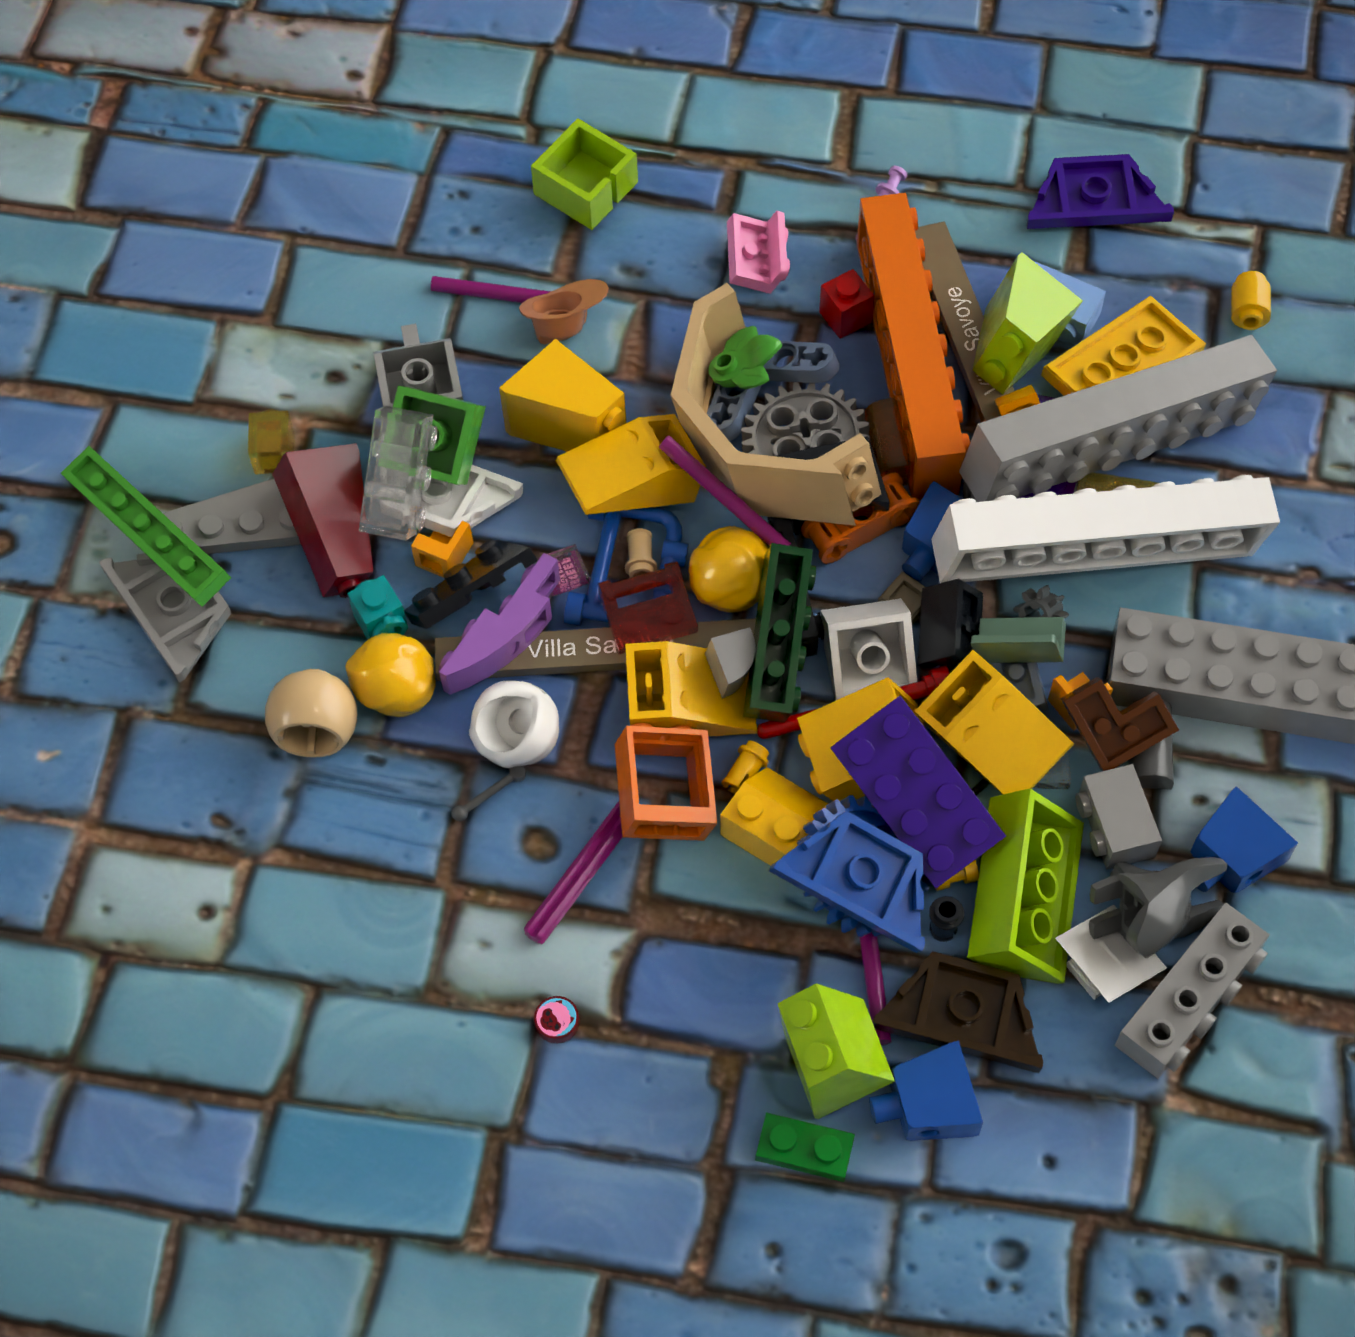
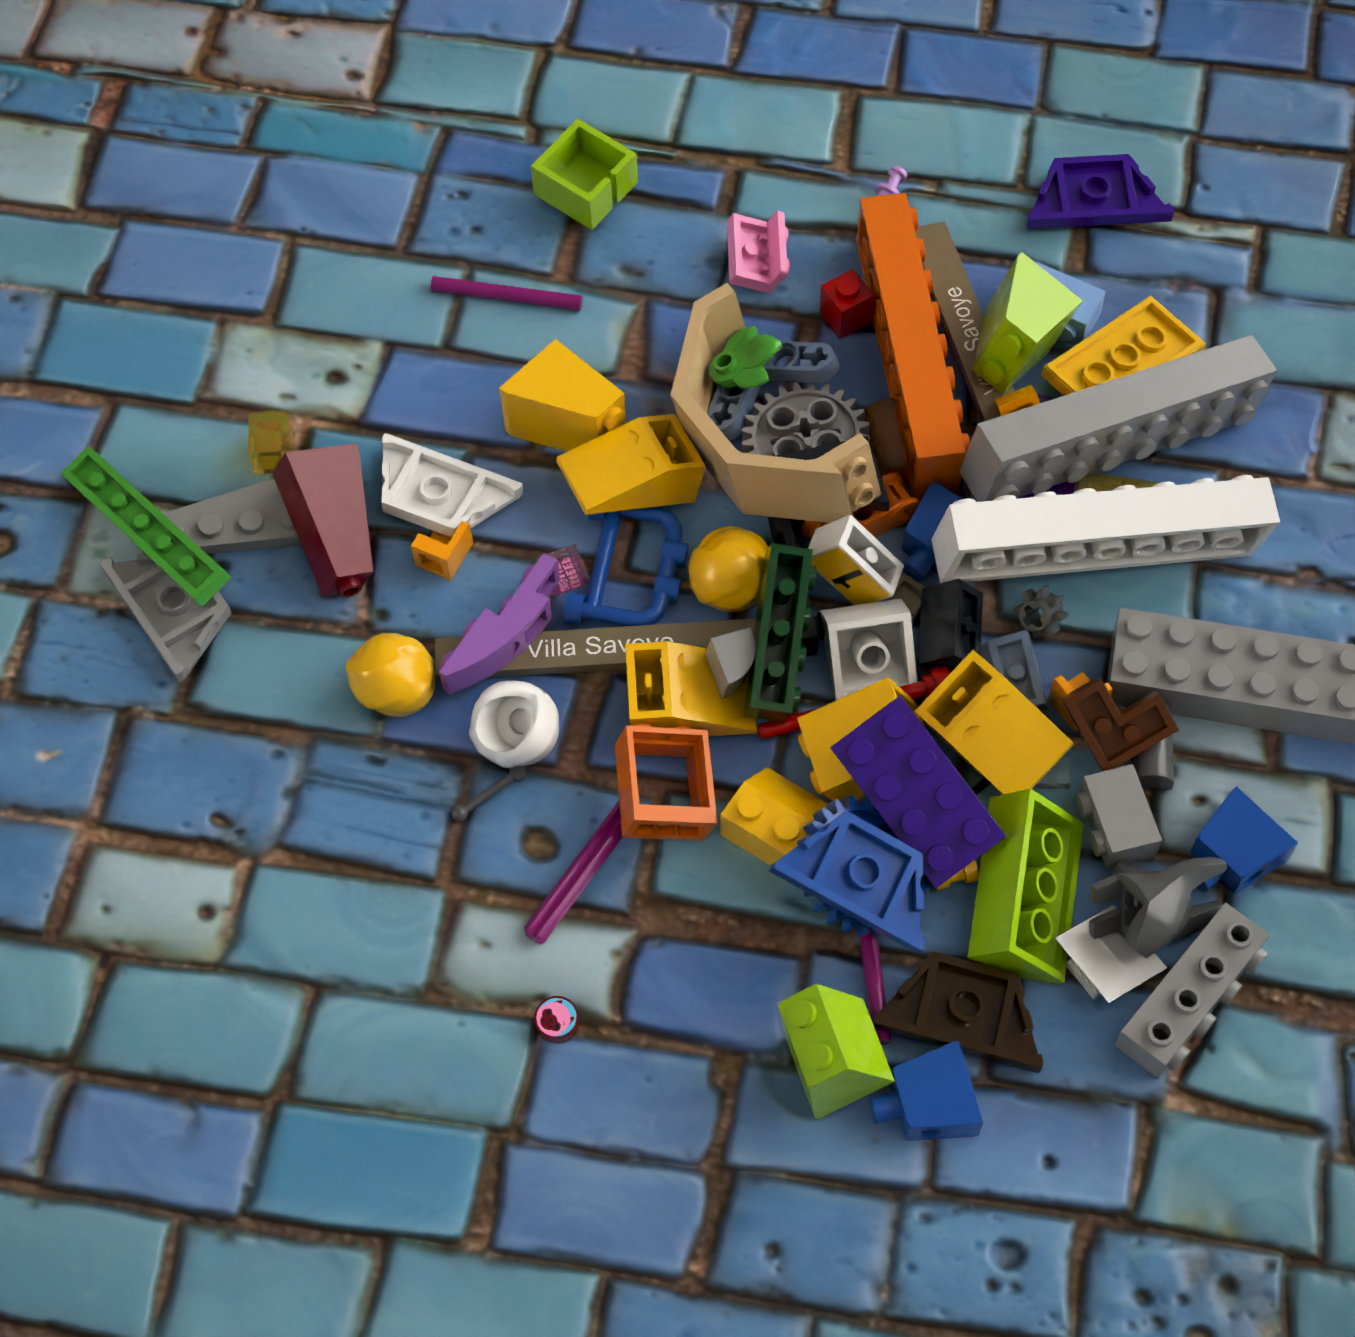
(311, 713): tan wheel -> none
(377, 608): teal brick -> none
(397, 473): clear brick -> none
(419, 366): light grey hinge -> none
(457, 431): bright green brick -> none
(479, 573): black wing -> none
(563, 310): nougat piece -> none
(639, 553): tan pin -> none
(653, 619): clear red plate -> none
(721, 492): magenta bar -> none
(749, 762): yellow pin -> none
(805, 1147): green plate -> none
(855, 561): none -> white brick
(945, 916): black pin -> none
(1020, 639): sand green panel -> none
(1251, 300): yellow brick -> none

